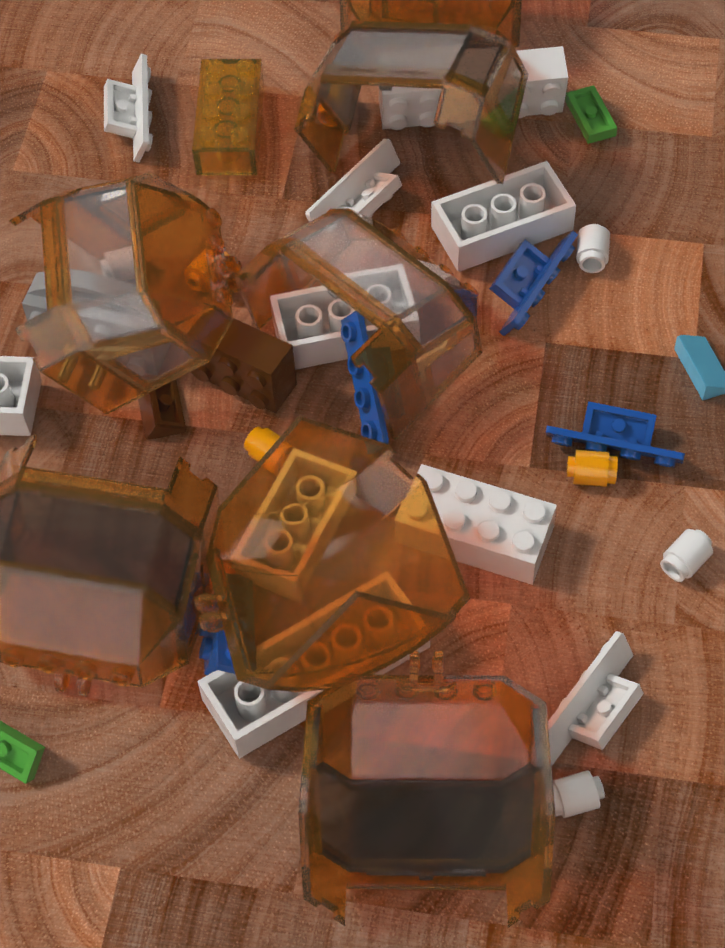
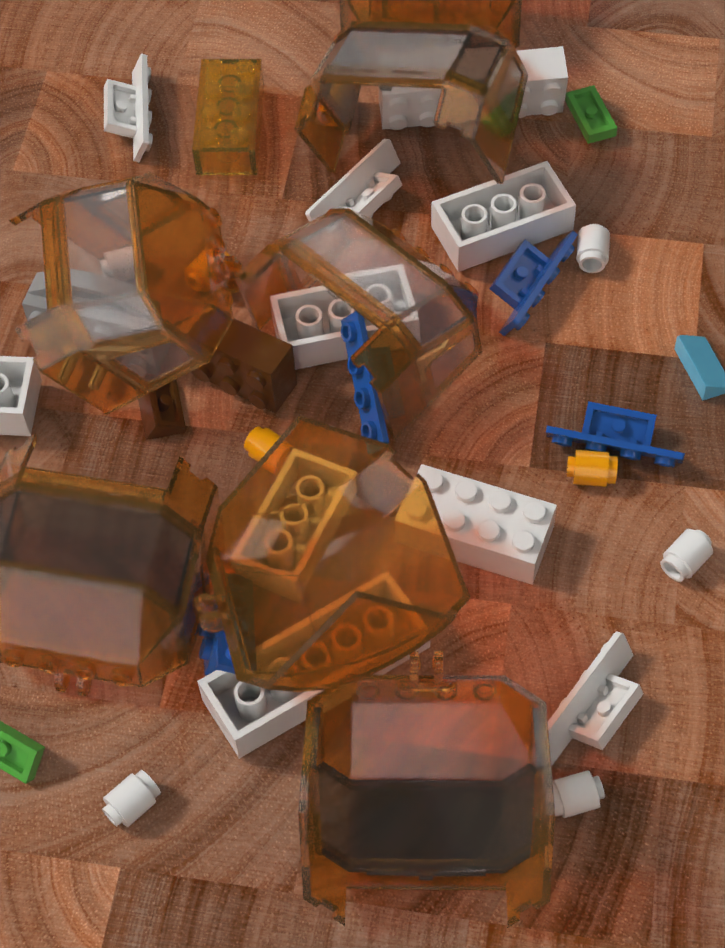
(130, 799): none -> white brick

